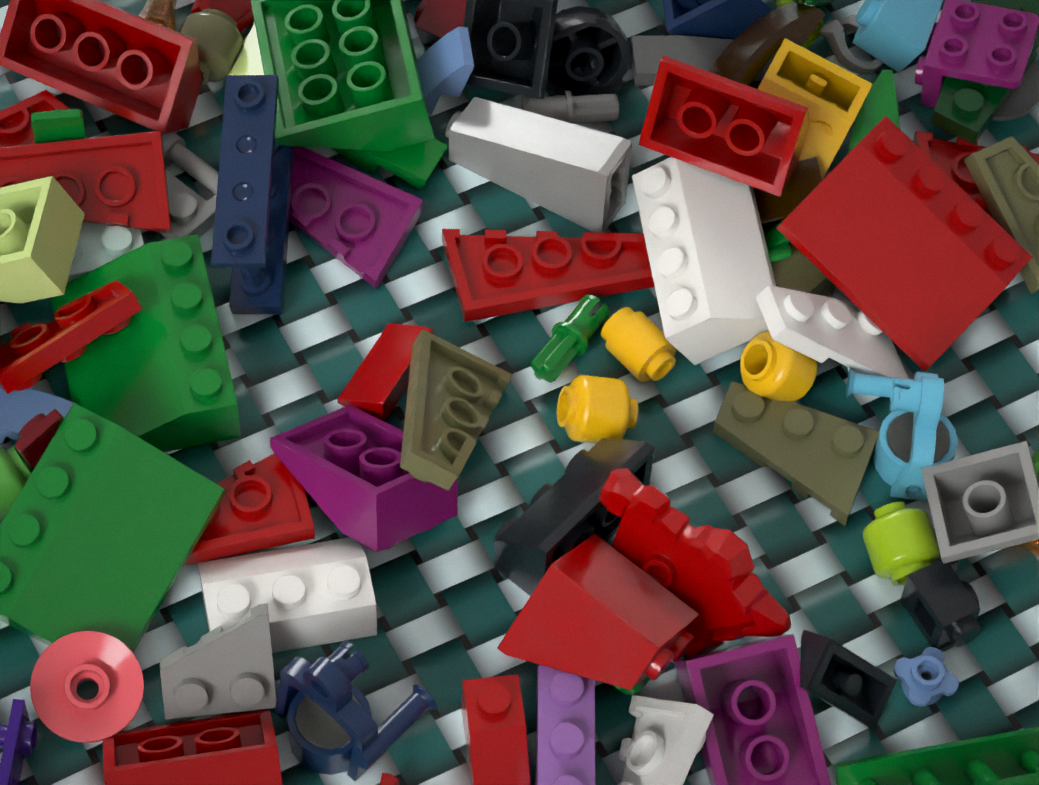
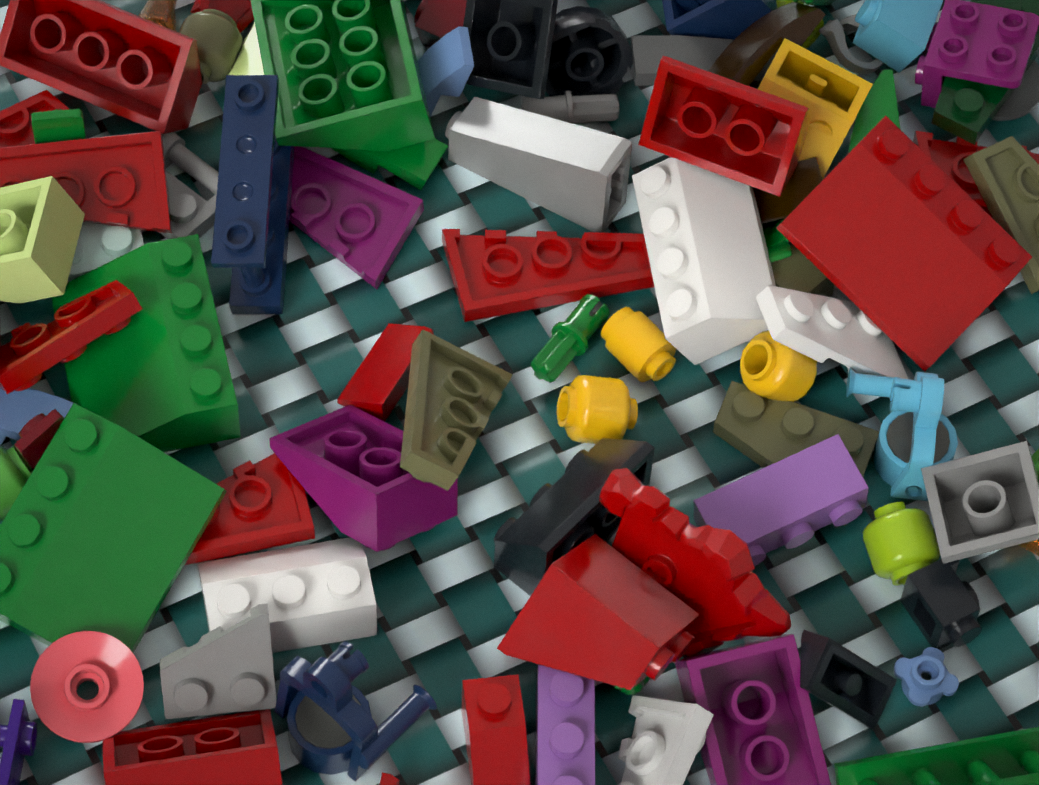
(788, 499): none -> medium lavender brick

